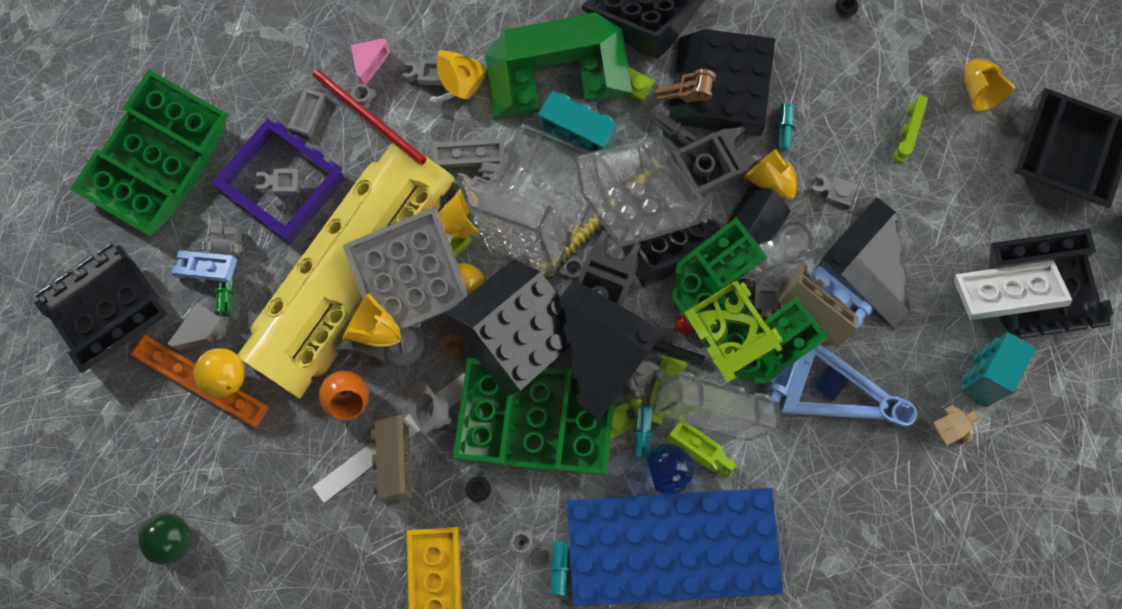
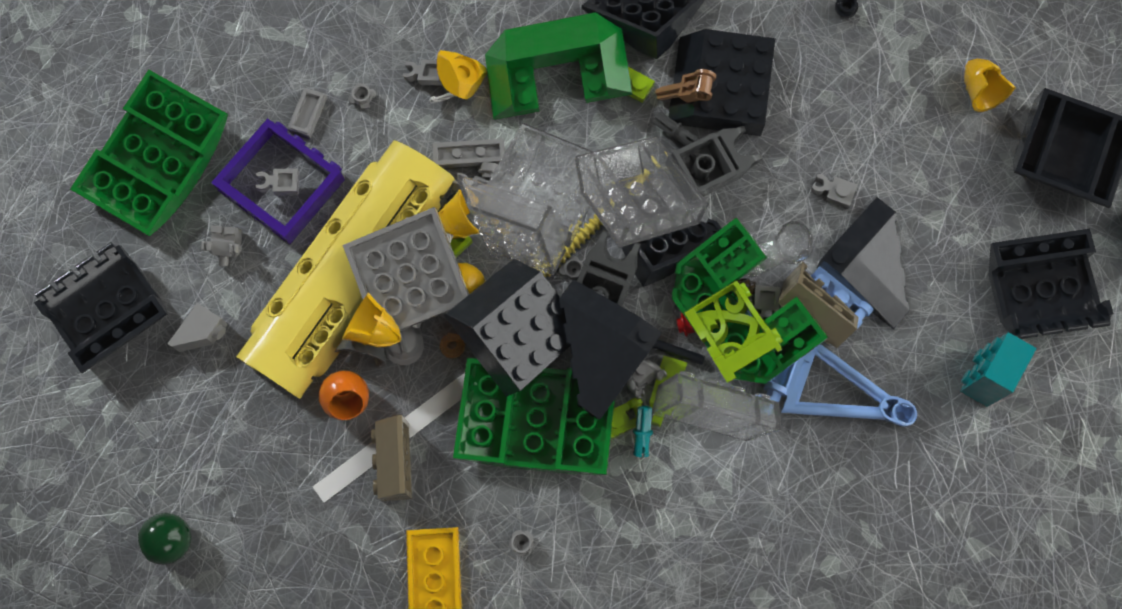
(181, 370): orange tile -> none
(204, 266): light blue plate -> none
(219, 373): yellow helmet -> none
(223, 298): green axle -> none
(369, 57): bright pink slope -> none
(370, 118): red piece -> none
(427, 408): light grey piece -> none
(470, 489): black plate -> none
(559, 568): teal axle -> none
(576, 123): teal brick -> none
(670, 468): clear blue helmet -> none
(673, 547): blue plate -> none
(702, 449): lime hinge -> none
(761, 214): black slope -> none
(774, 175): yellow helmet -> none
(785, 126): teal axle -> none
(830, 383): clear blue plate -> none
(910, 130): lime plate -> none
(956, 425): tan piece -> none
(1012, 290): white plate -> none

